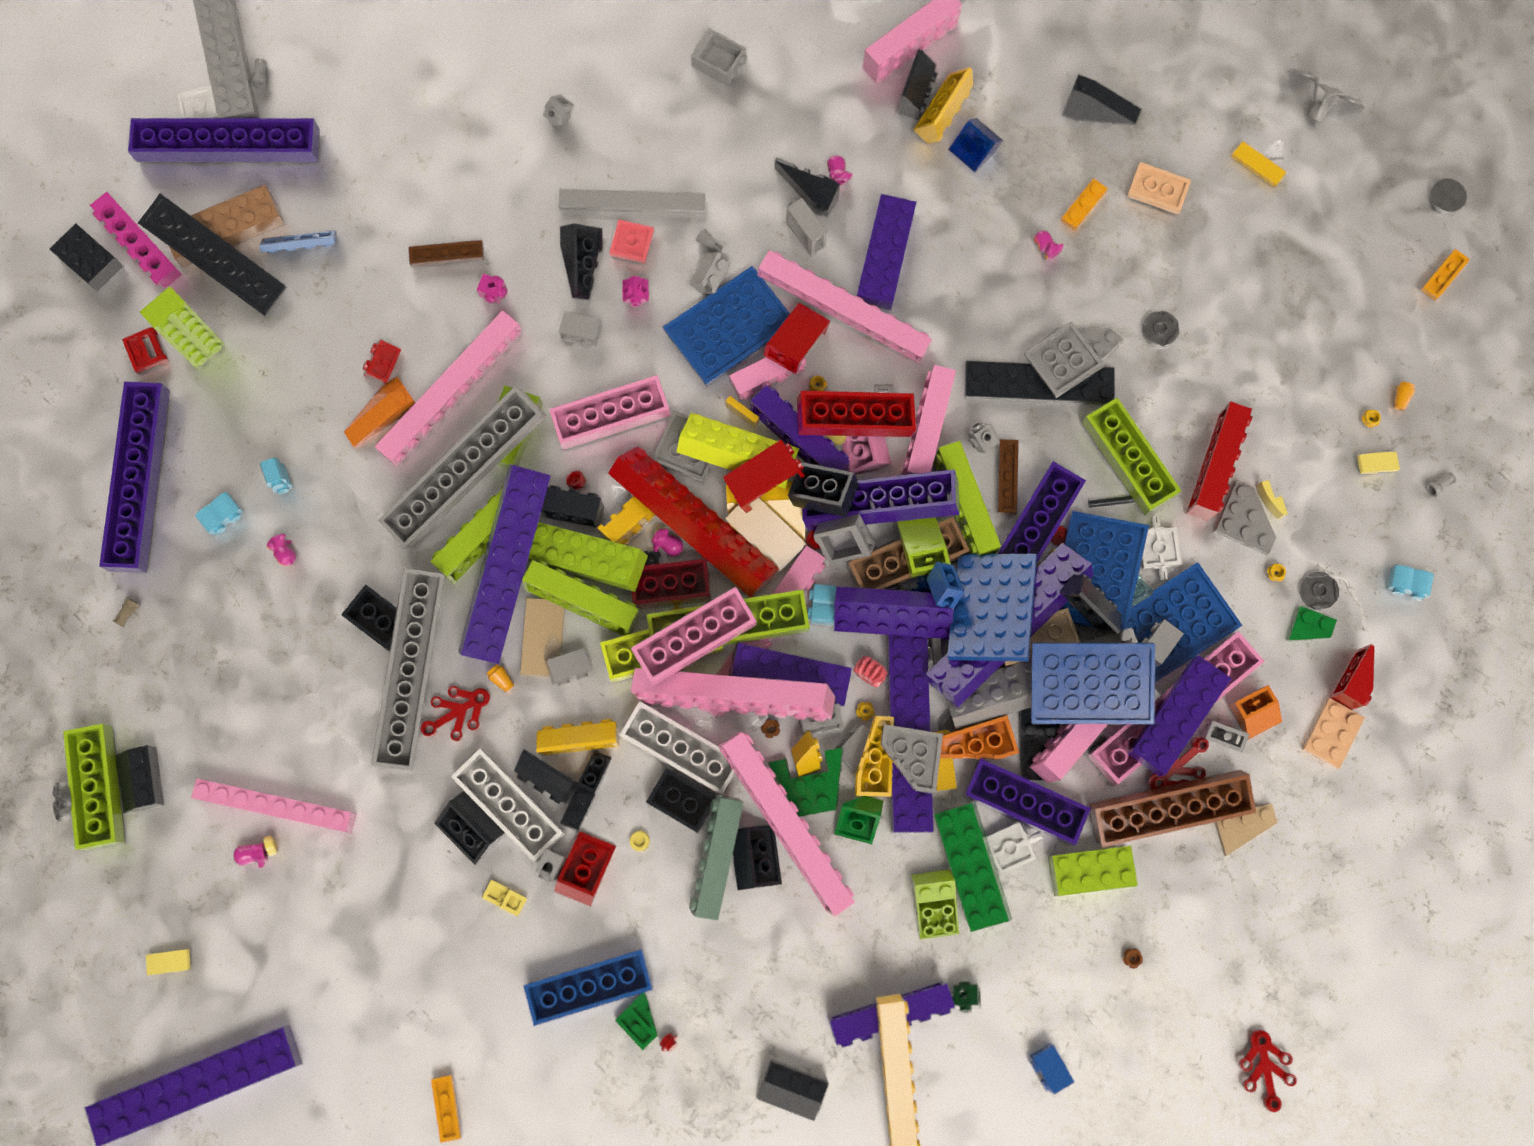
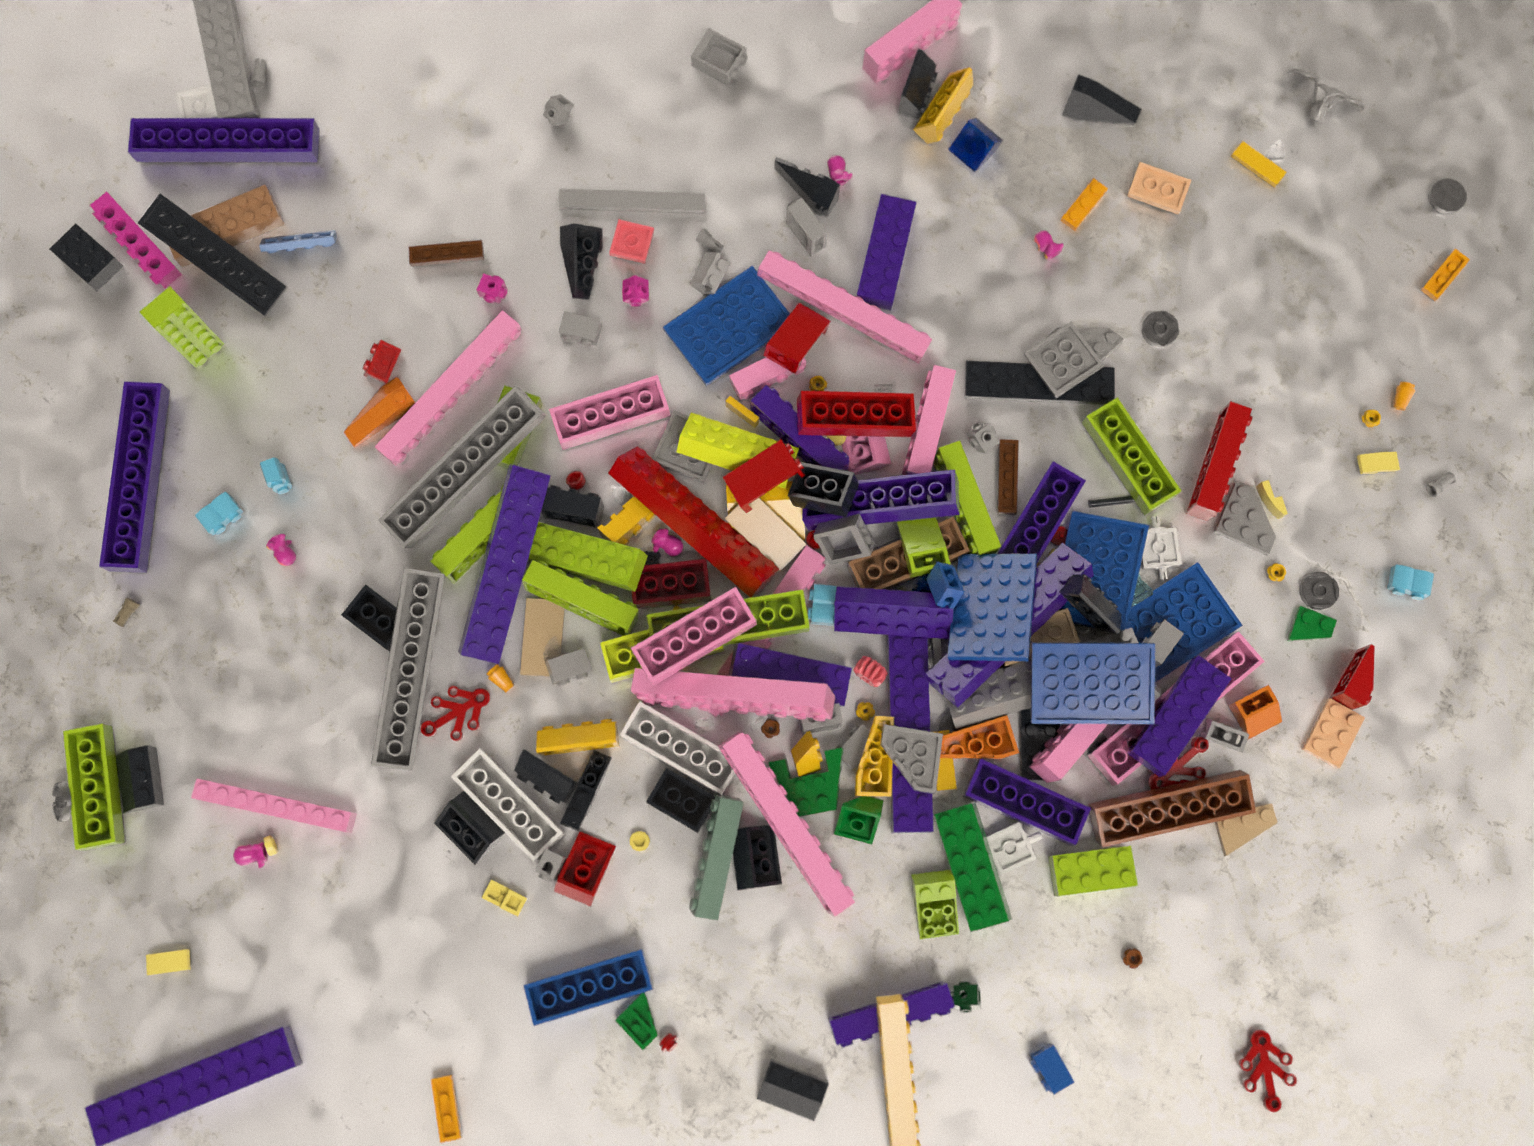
(139, 353): red plate -> none

